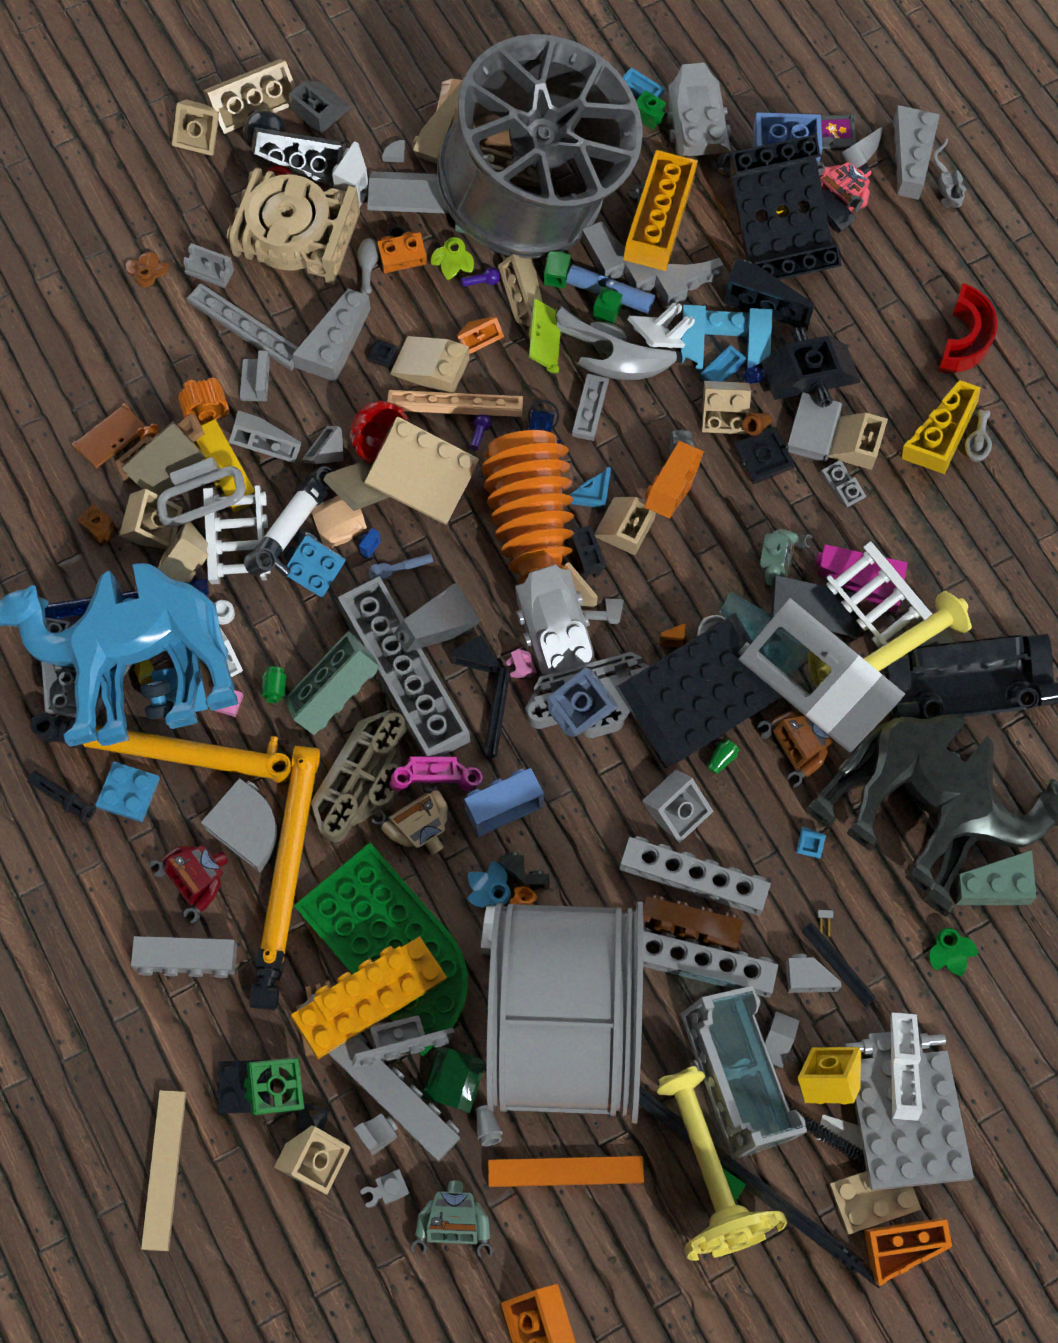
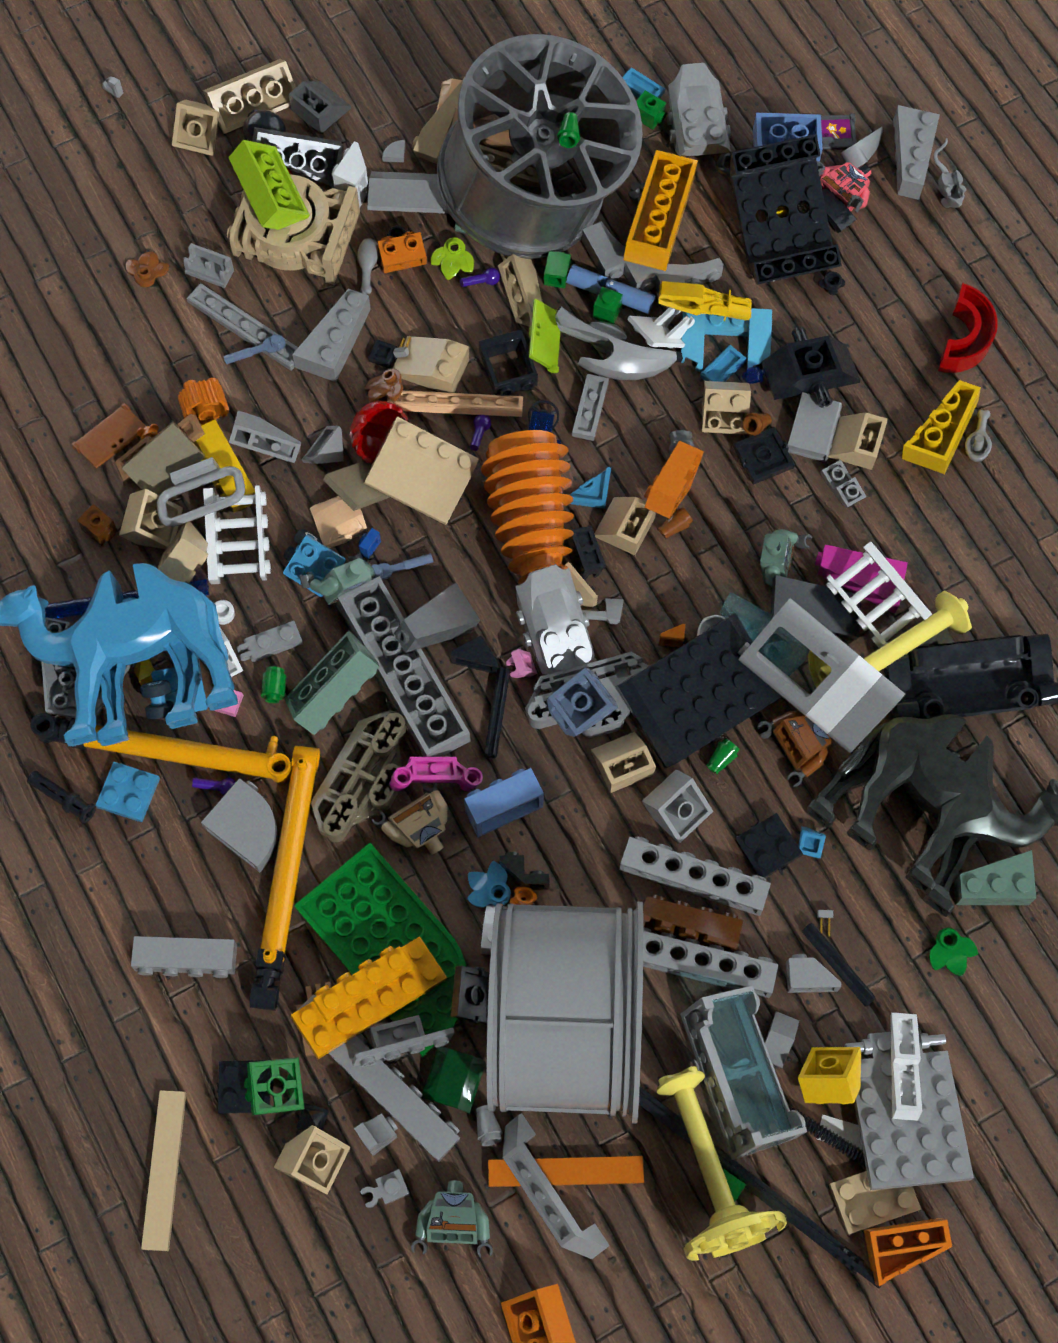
(113, 86): none -> light grey tile
(194, 874): dark red torso -> none
(222, 786): none -> dark purple bar
(255, 378): light grey panel -> none
(268, 185): none -> lime slope
(270, 345): none -> sand blue piece
(270, 642): none -> light grey hinge
(306, 497): piece -> none
(340, 579): none -> sand green torso
(386, 384): none -> dark orange plate
(402, 351): none -> light grey piece
(470, 994): none -> black plate
(480, 333): orange slope -> none
(504, 344): none -> black window
(543, 1196): none -> light grey slope
(569, 131): none -> green cone
(624, 761): none -> tan slope
(678, 522): none -> dark orange cone
(701, 300): none -> yellow arm
(756, 288): black slope -> none
(769, 846): none -> black plate
(835, 278): none -> black plate

